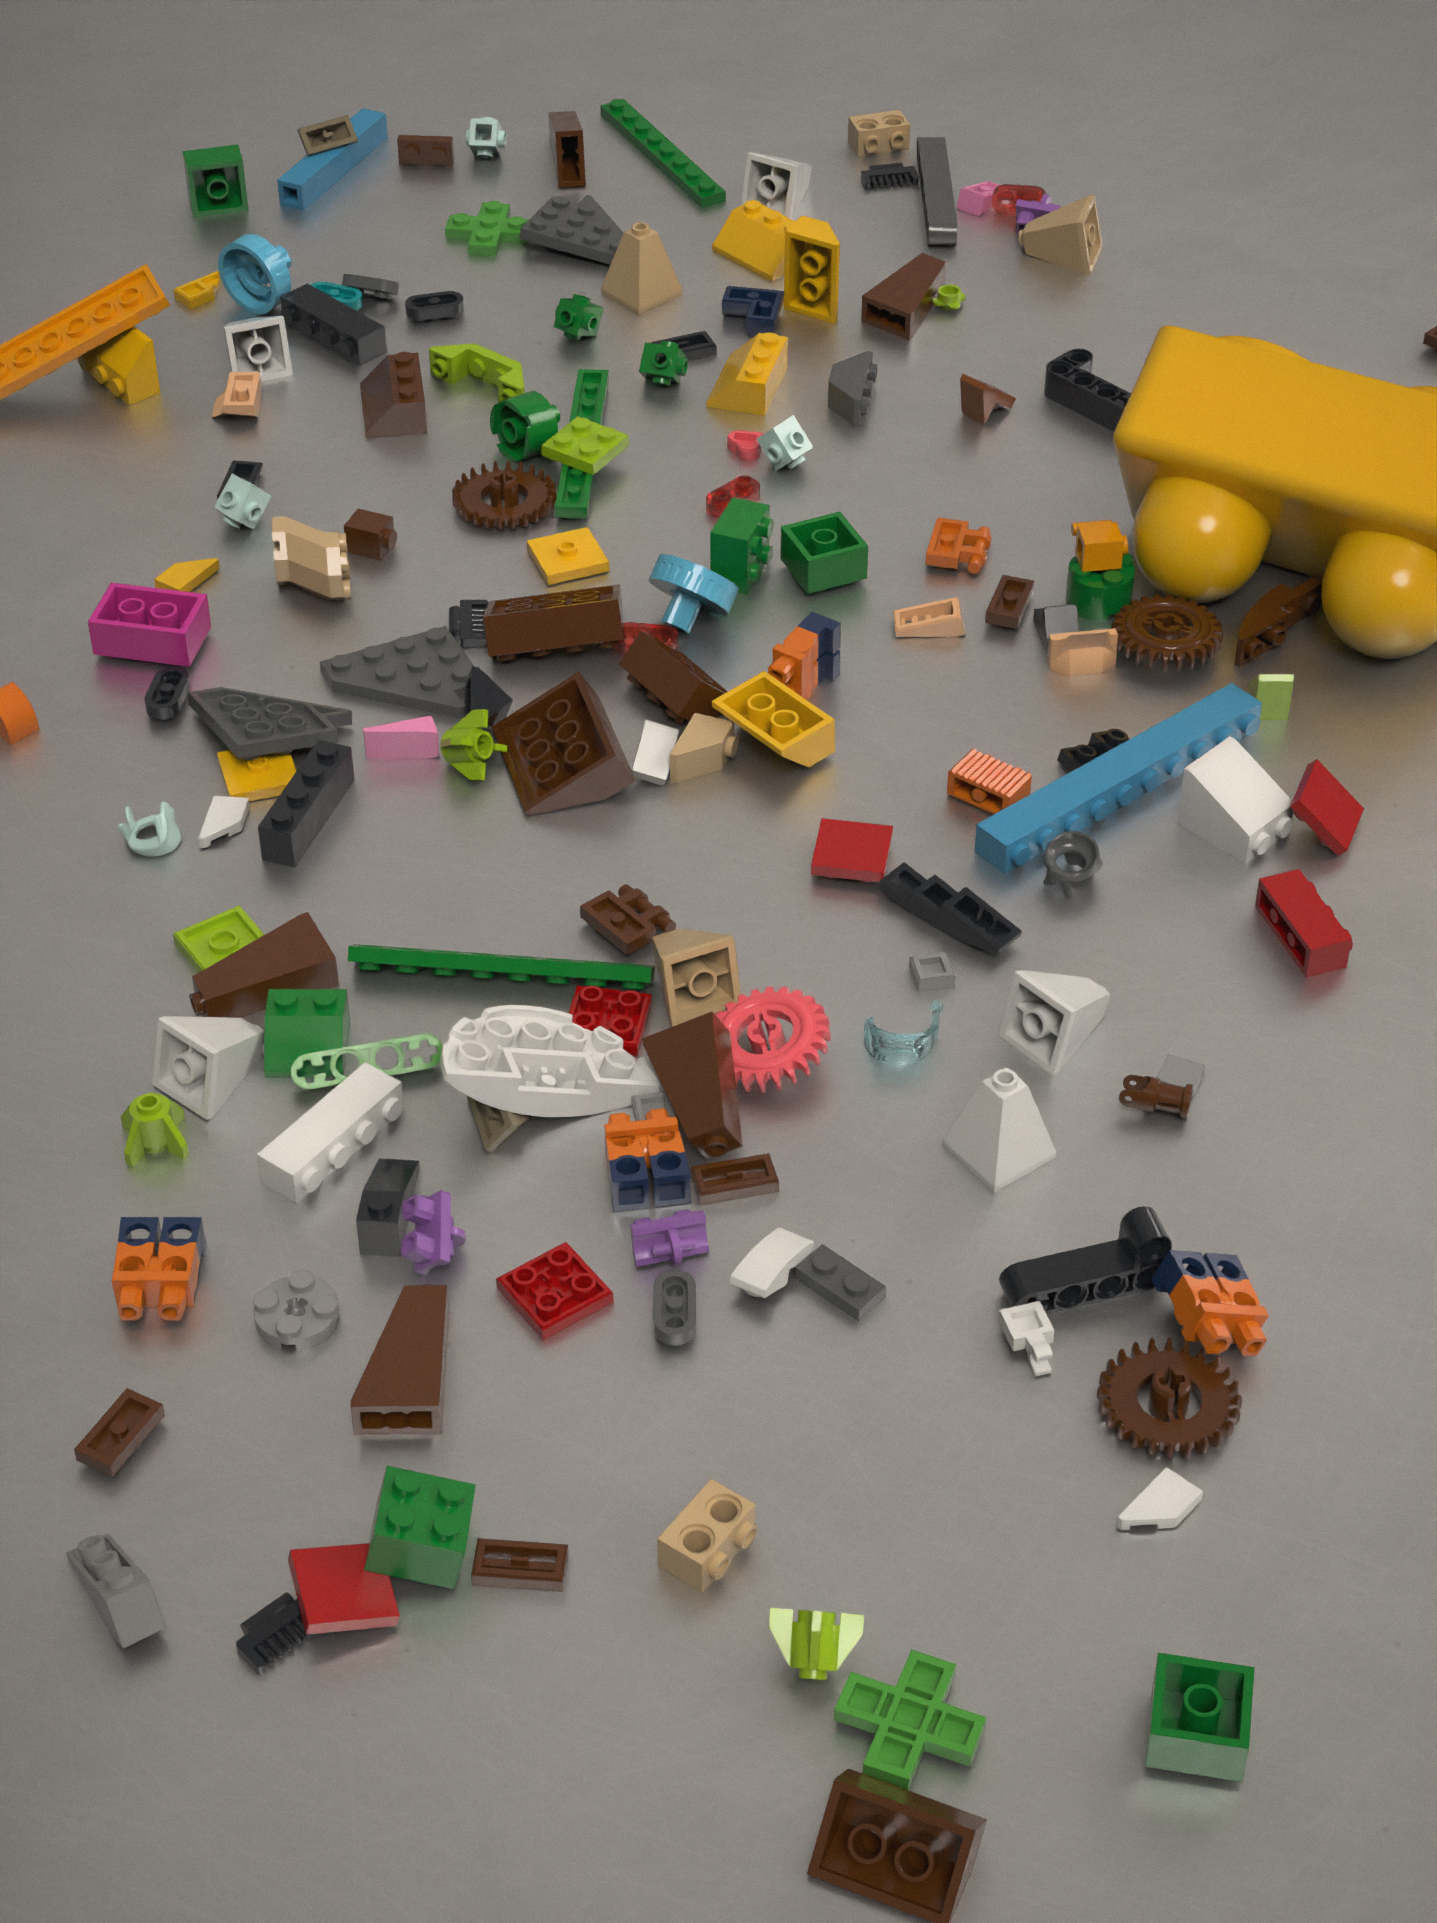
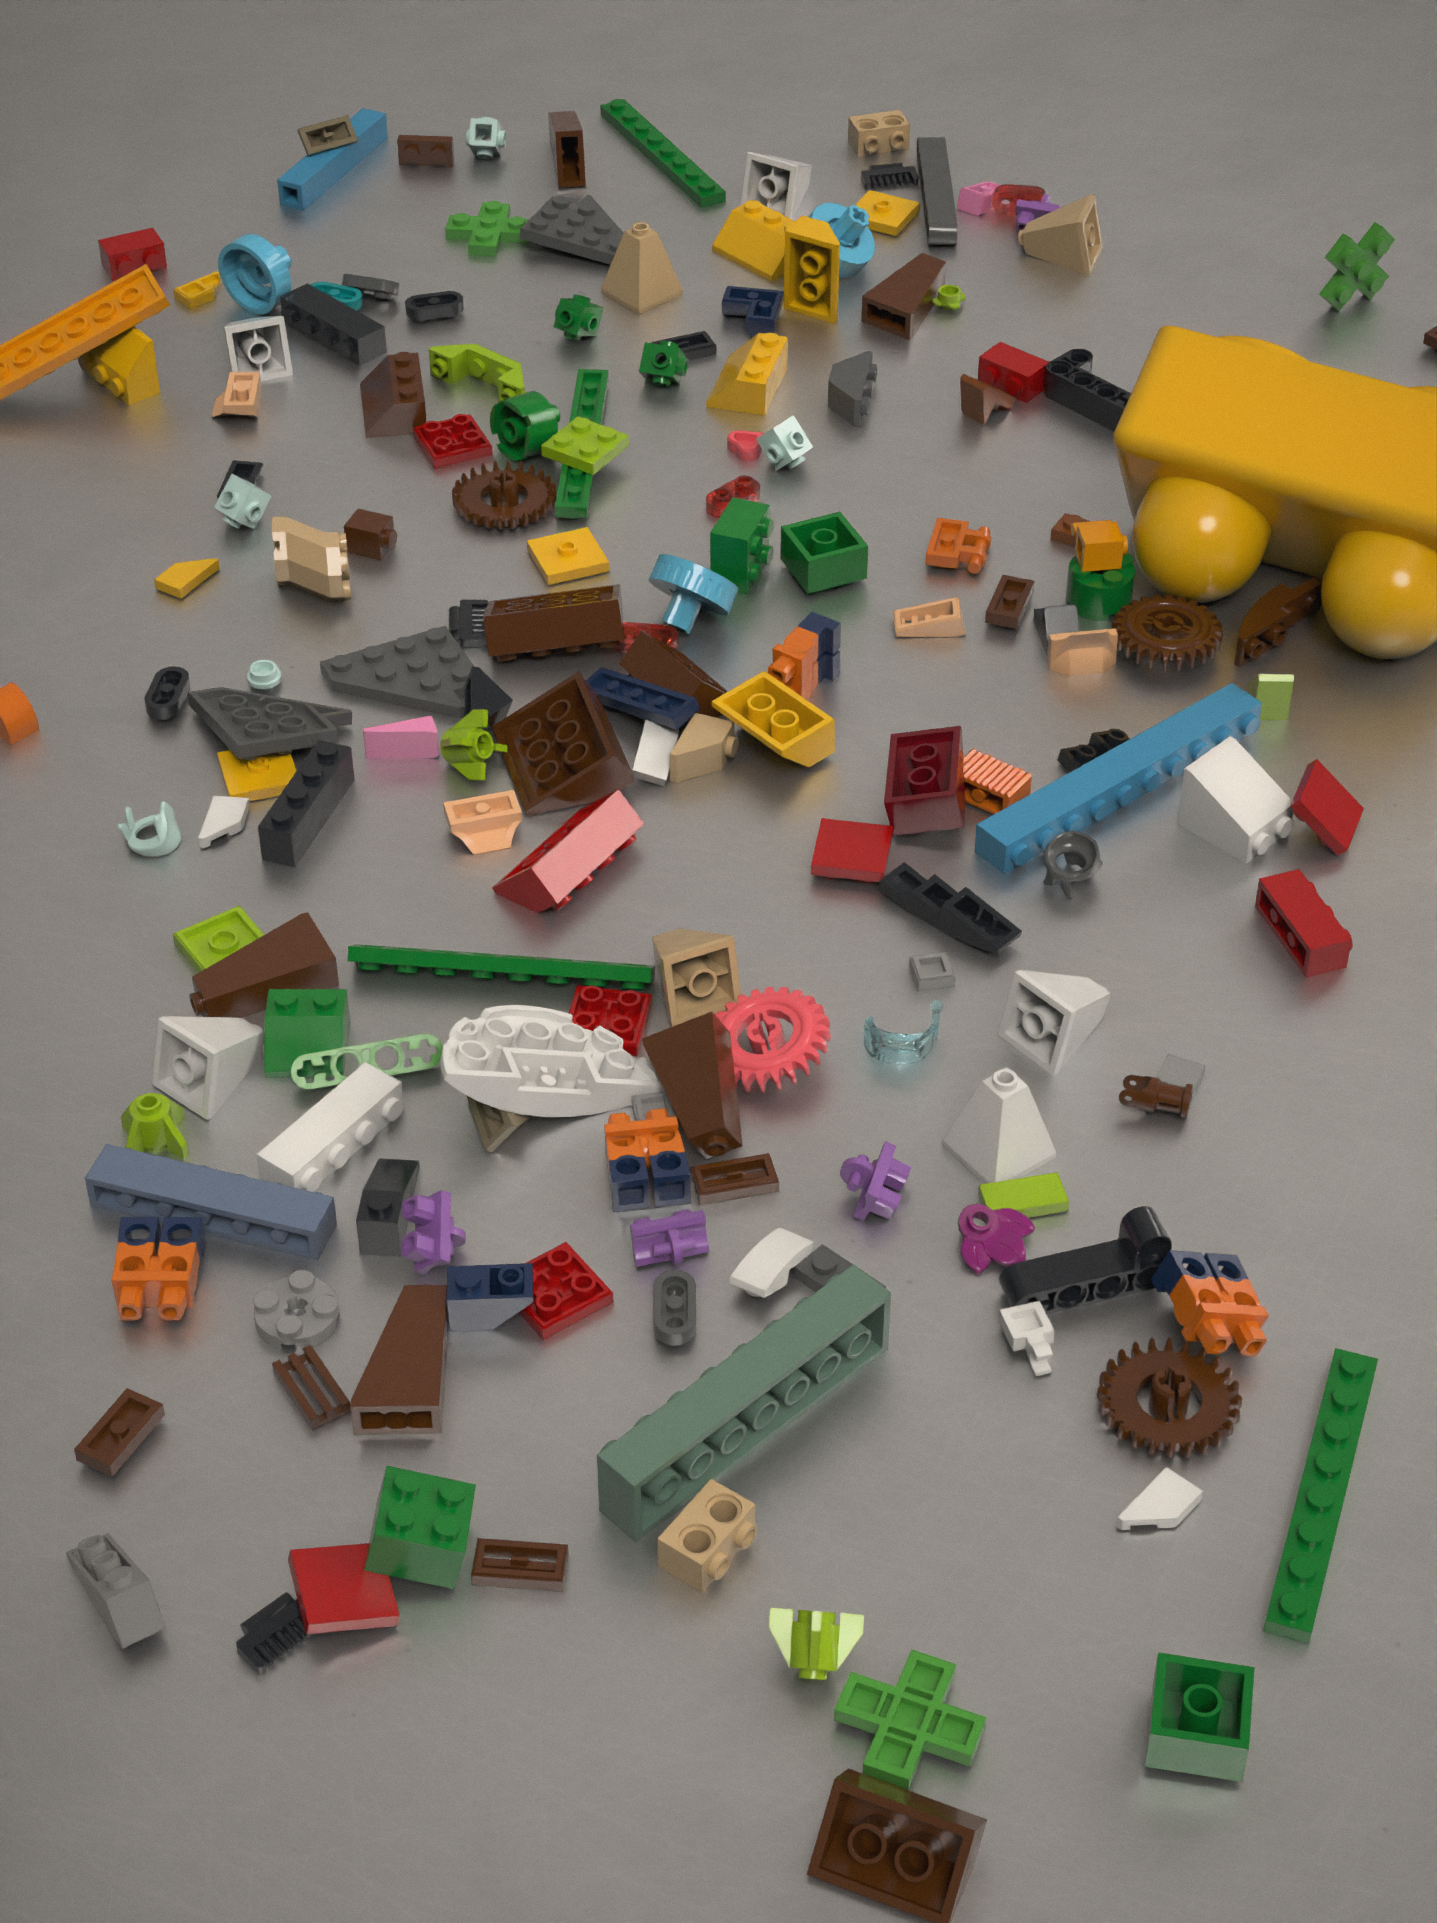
(130, 251): none -> red brick
(149, 624): dark pink brick -> none
(215, 180): green brick -> none
(227, 1202): none -> sand blue brick
(263, 675): none -> light aqua plate
(298, 1364): none -> reddish brown tile
(452, 441): none -> red tile
(484, 821): none -> light nougat slope
(487, 1294): none -> dark blue slope
(571, 854): none -> slope
(619, 918): reddish brown plate -> none
(643, 698): none -> dark blue plate
(742, 1402): none -> sand green brick
(852, 231): none -> medium azure piece
(870, 1178): none -> medium lavender hips
(888, 212): none -> yellow plate
(925, 781): none -> dark red slope
(996, 1241): none -> magenta plate
(1013, 371): none -> red brick
(1028, 1195): none -> lime tile
(1062, 529): none -> dark orange plate
(1320, 1497): none -> green plate
(1357, 266): none -> bright green plate

